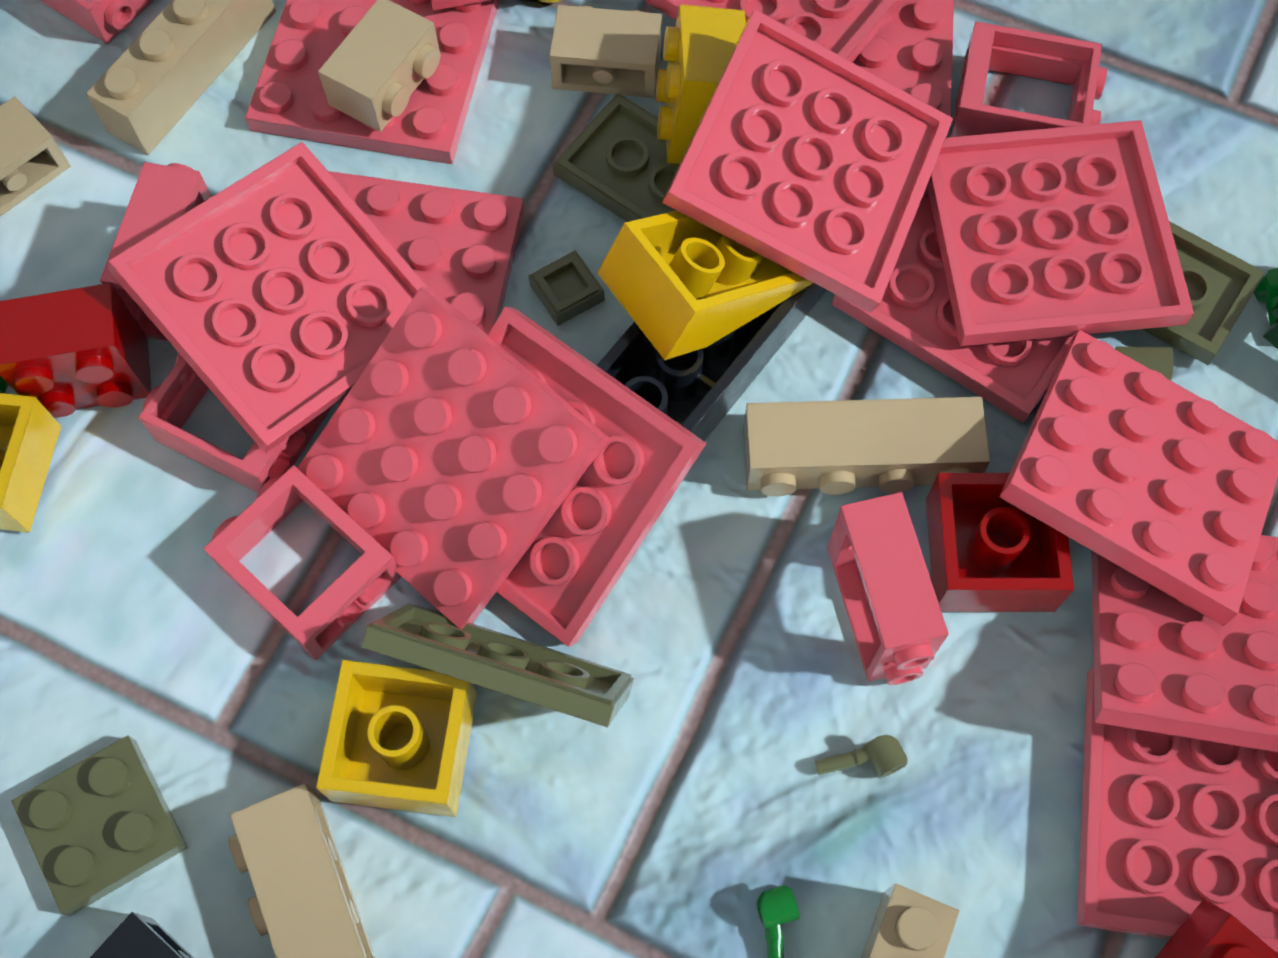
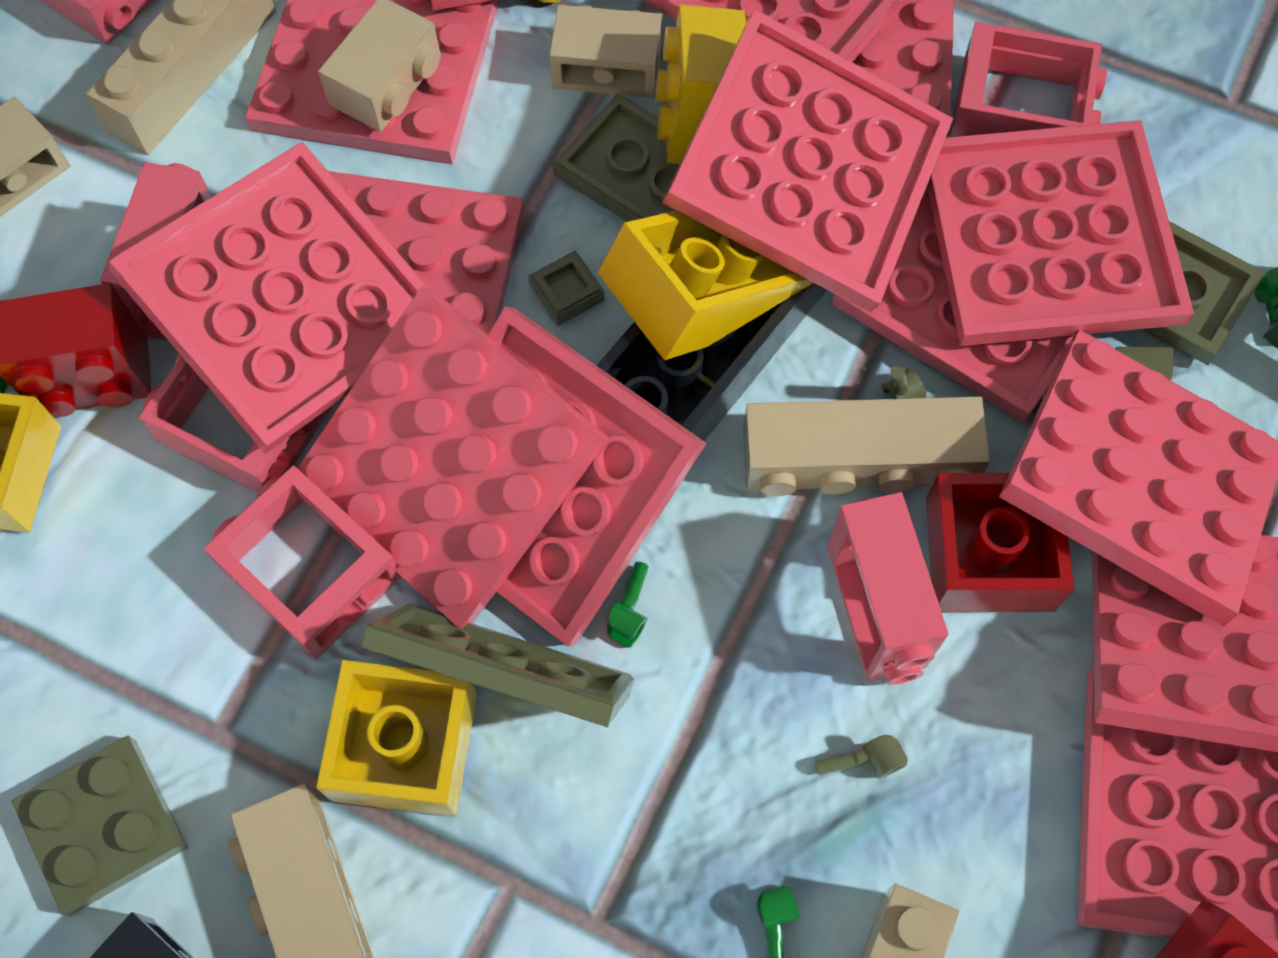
(623, 622): none -> green hand
(904, 384): none -> olive hand

